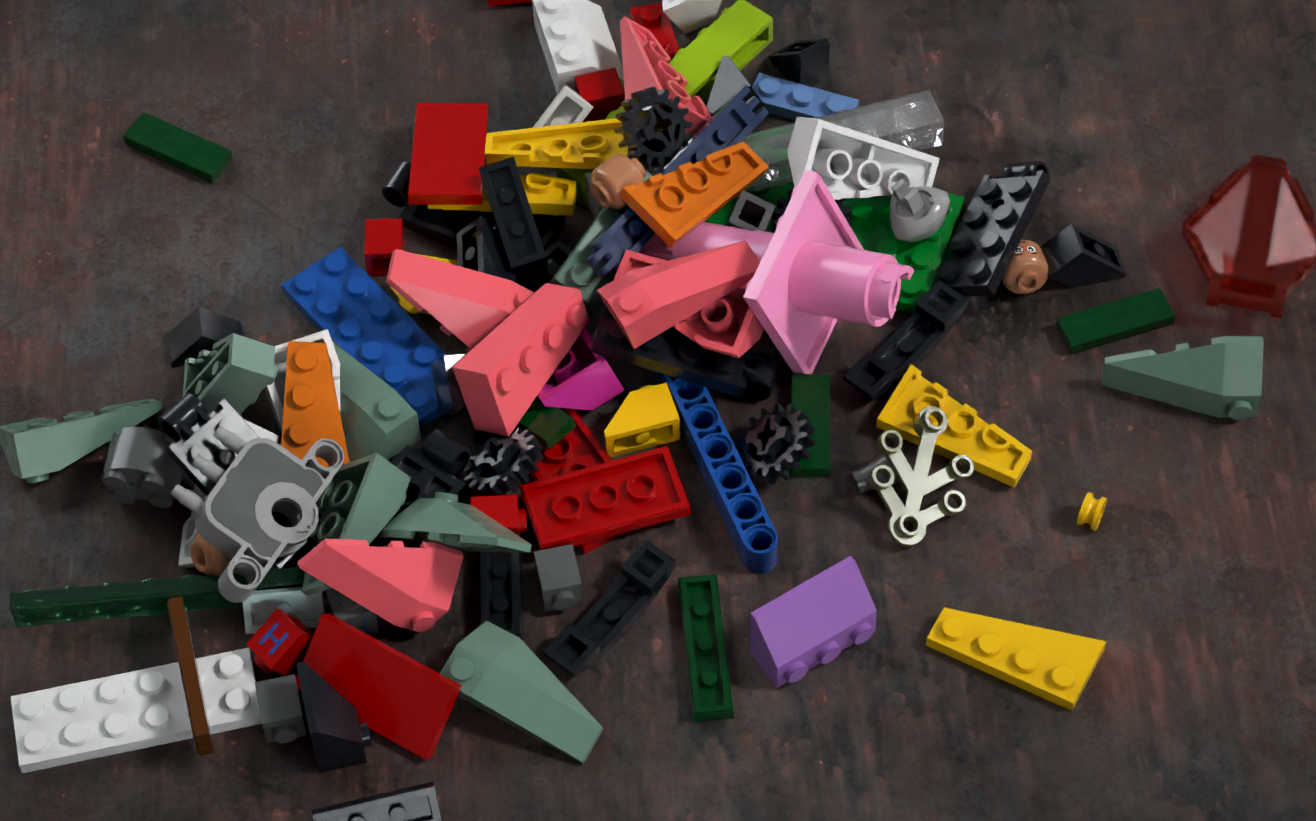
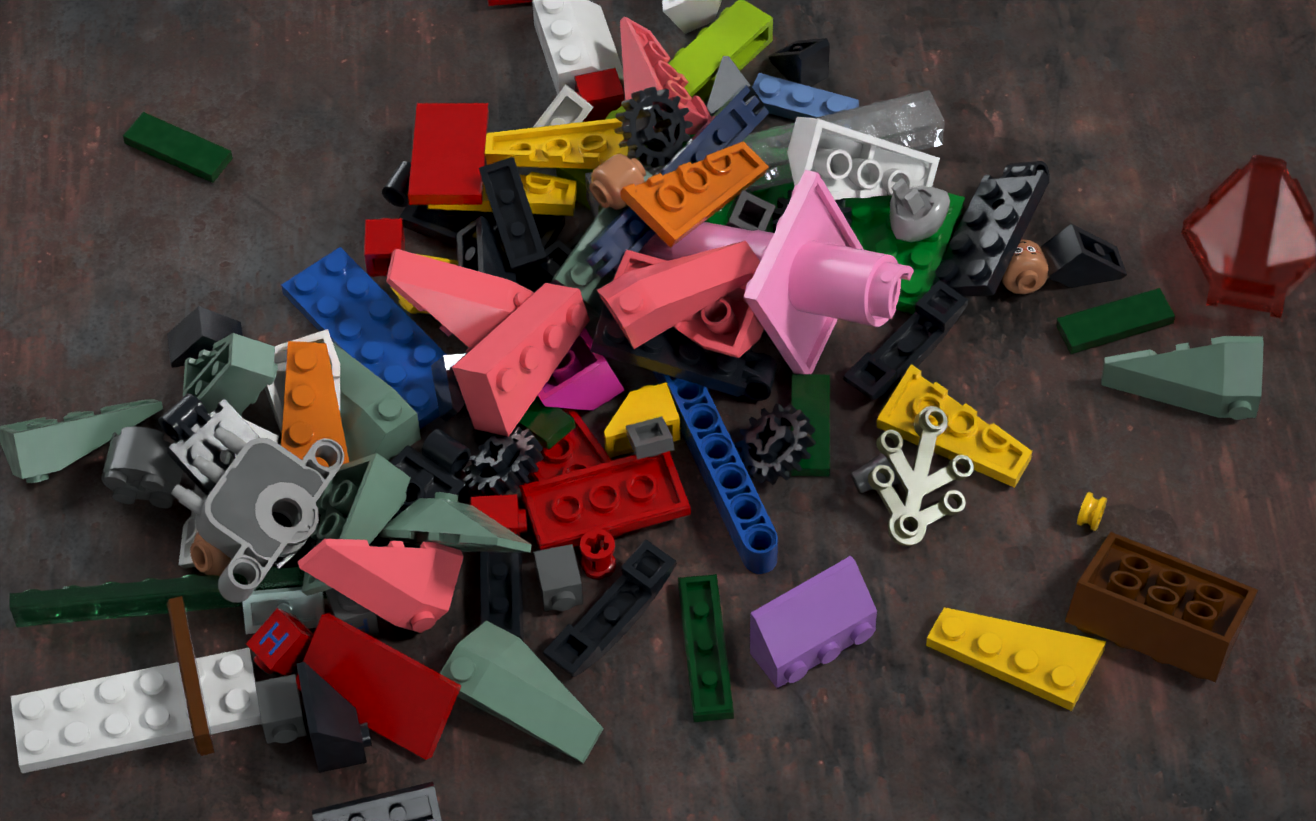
(593, 552): none -> red bush
(650, 438): none -> dark grey plate
(655, 20): red plate -> none
(1161, 606): none -> reddish brown slope

